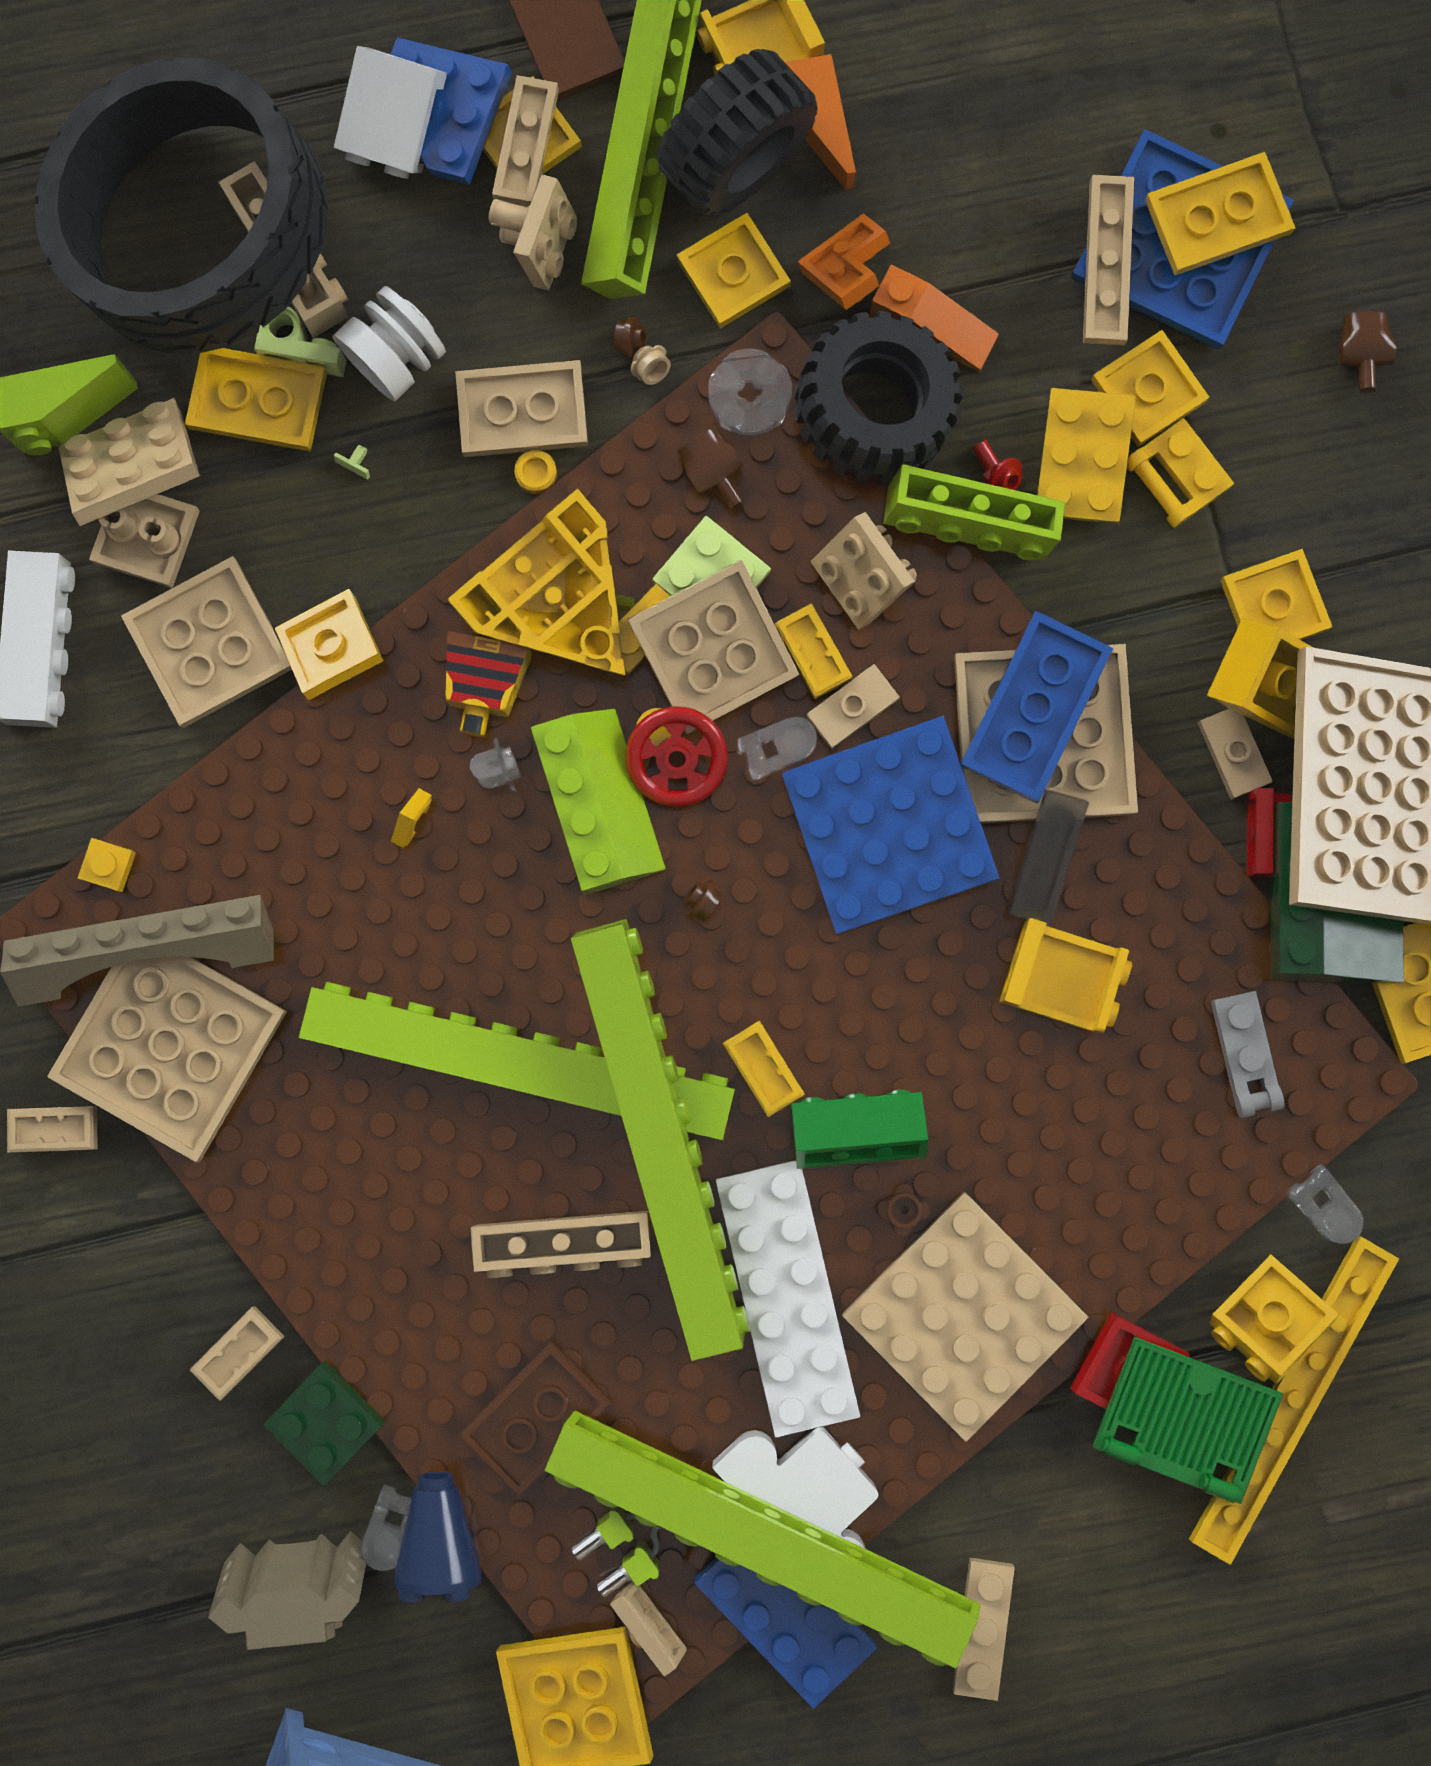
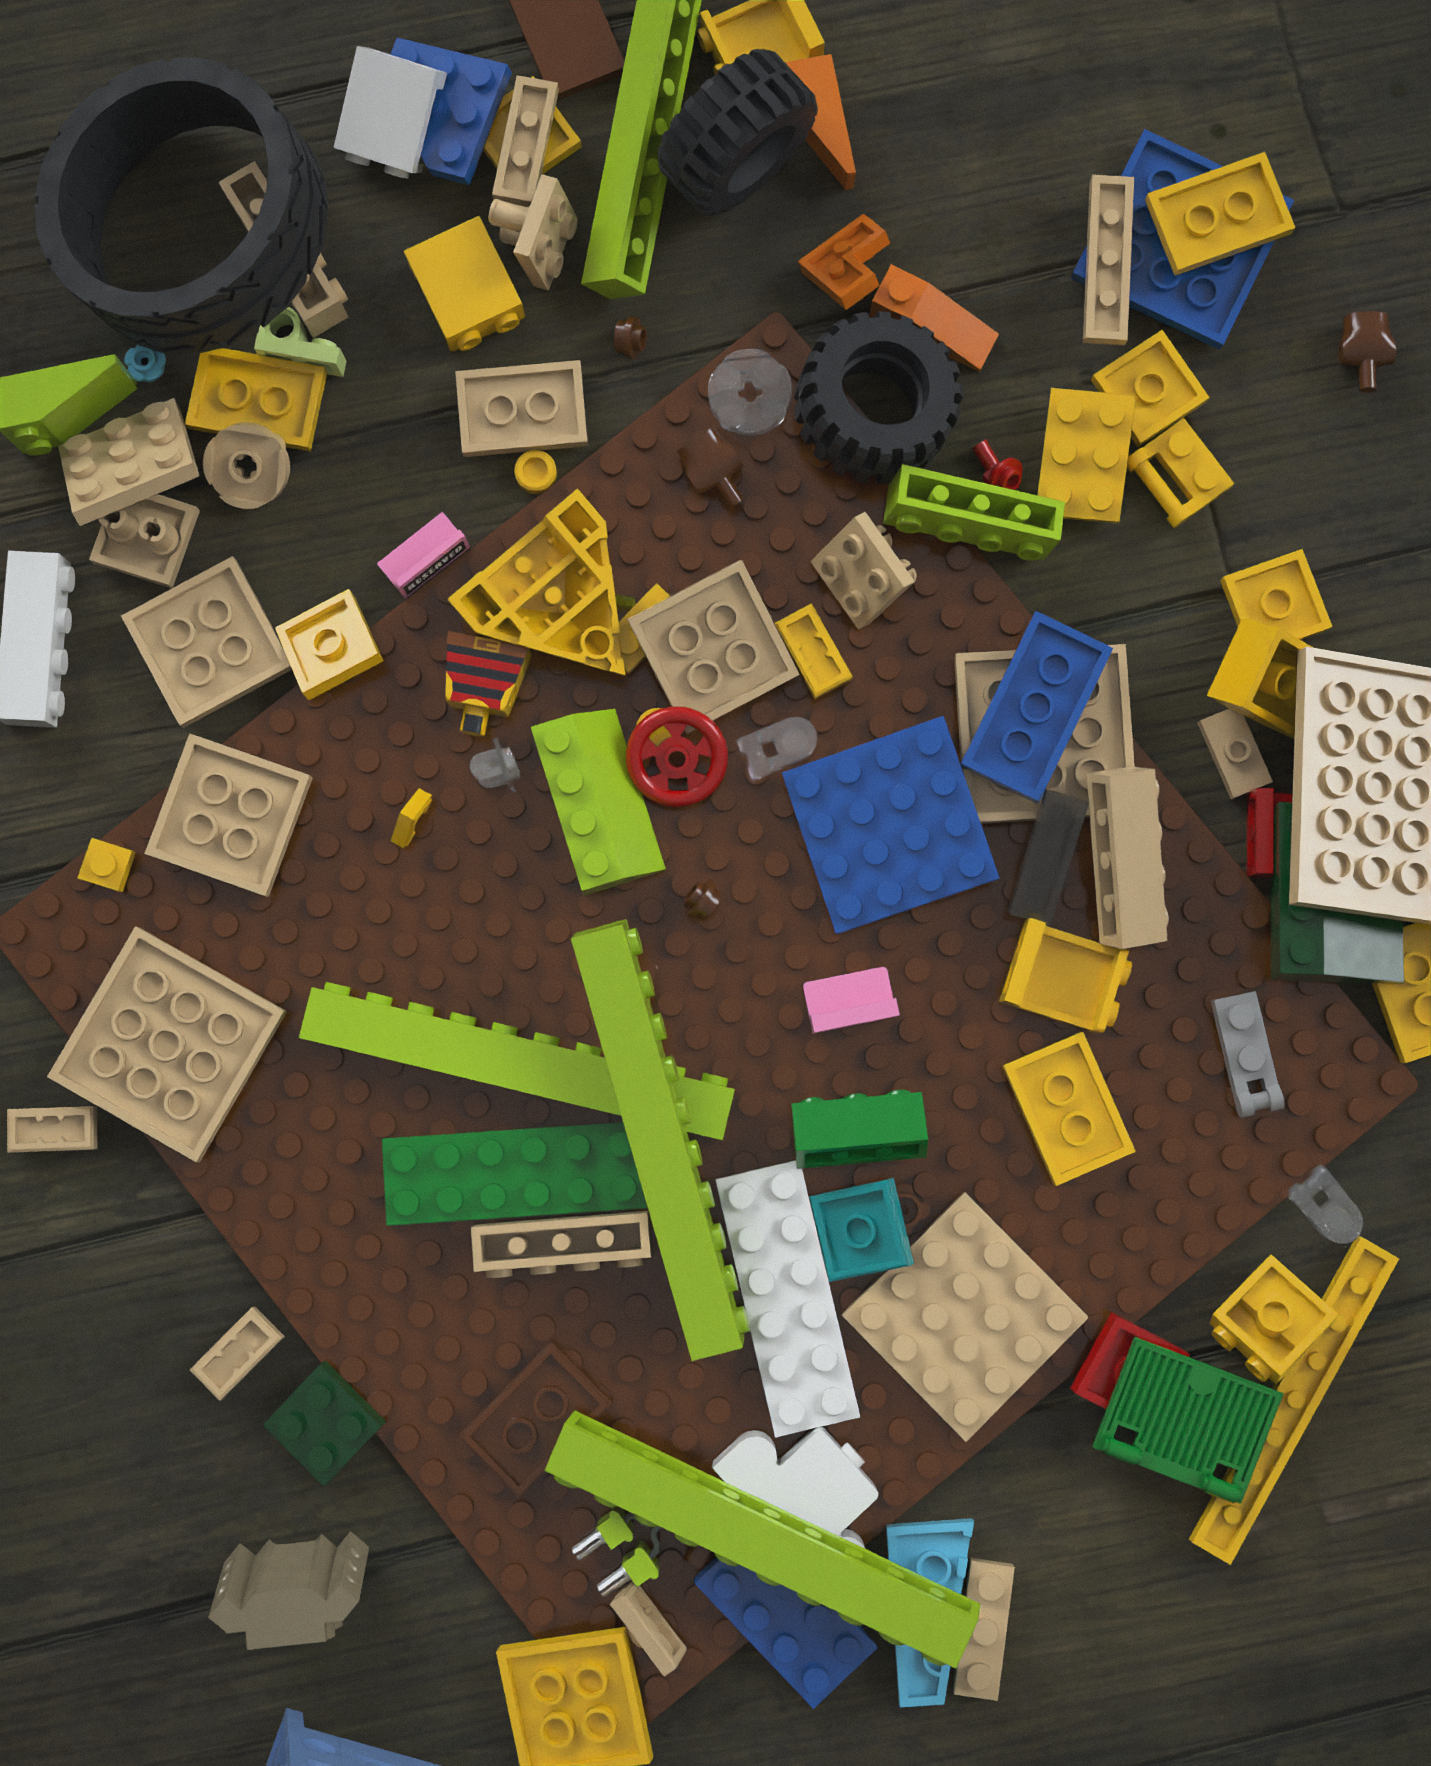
(148, 372): none -> medium azure plate
(226, 931): dark tan arch -> none
(228, 479): none -> tan plate
(228, 815): none -> tan plate
(354, 462): yellowish green piece -> none
(384, 1539): clear plate -> none
(389, 343): white wheel -> none
(423, 555): none -> bright pink panel
(436, 1544): dark blue cone -> none
(465, 284): none -> yellow panel
(509, 1174): none -> green plate
(650, 364): tan plate -> none
(705, 553): yellowish green plate -> none
(733, 270): yellow plate -> none
(763, 1068): yellow plate -> none
(850, 1000): none -> bright pink panel
(852, 706): tan plate -> none
(861, 1230): none -> teal plate
(940, 1554): none -> medium azure wing
(1068, 1108): none -> yellow plate
(1127, 857): none -> tan brick

